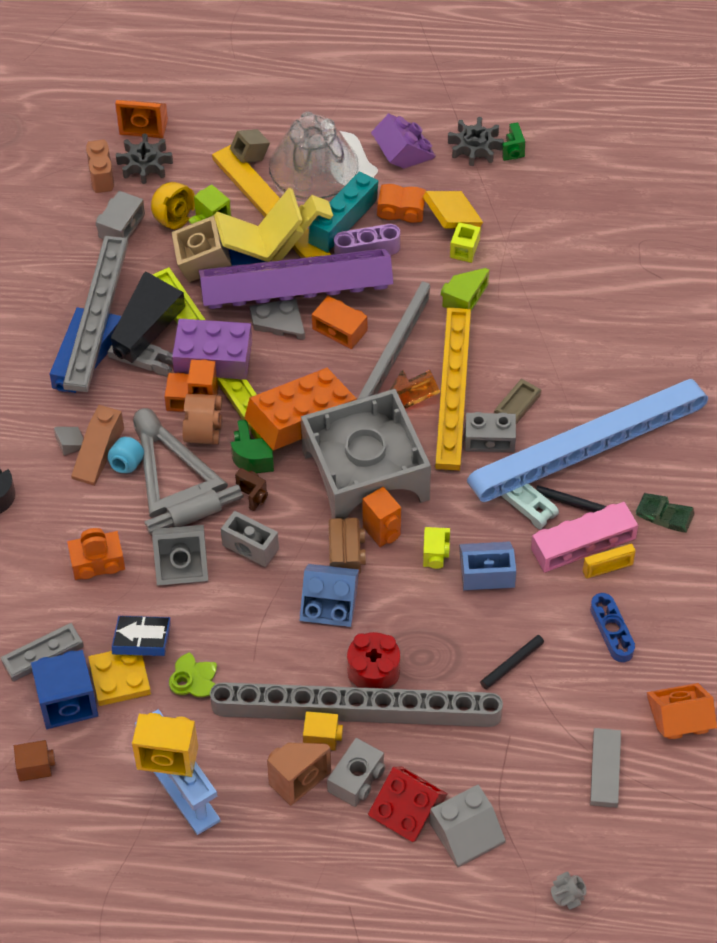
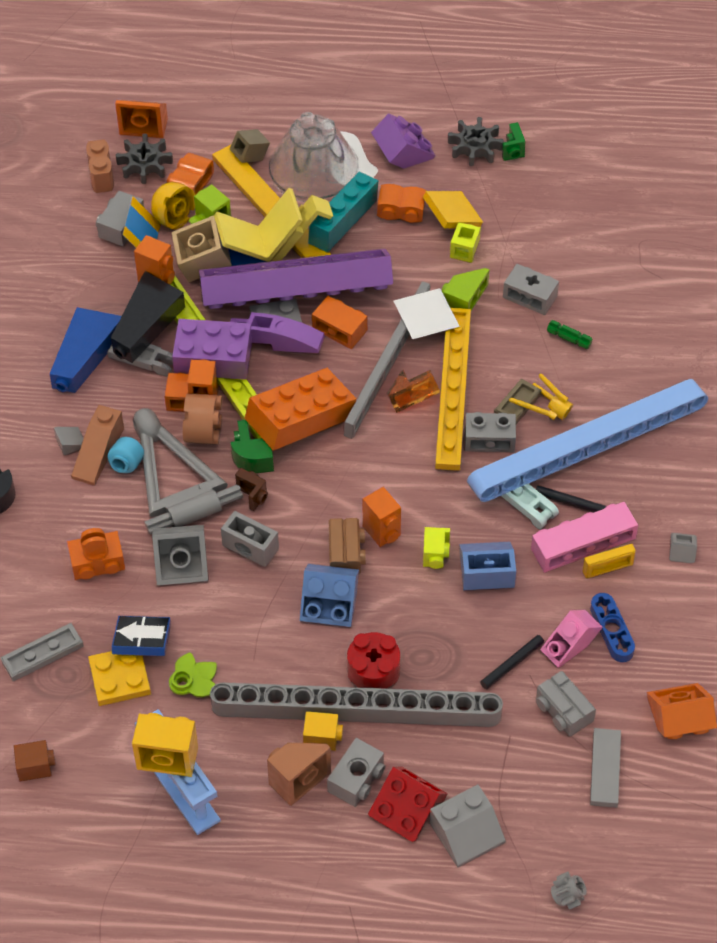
(64, 689): blue slope -> none
(95, 314): light grey tile -> none
(139, 224): none -> sticker
(155, 259): none -> orange brick
(193, 172): none -> orange brick
(283, 333): none -> medium lavender slope
(365, 448): light grey piece -> none
(368, 238): lavender beam -> none
(426, 313): none -> white sticker
(530, 289): none -> light grey brick
(558, 405): none -> yellow plant
(565, 704): none -> light grey brick
(569, 334): none -> green axle
(571, 637): none -> bright pink slope
(661, 512): clear green slope -> none
(683, 548): none -> light grey slope

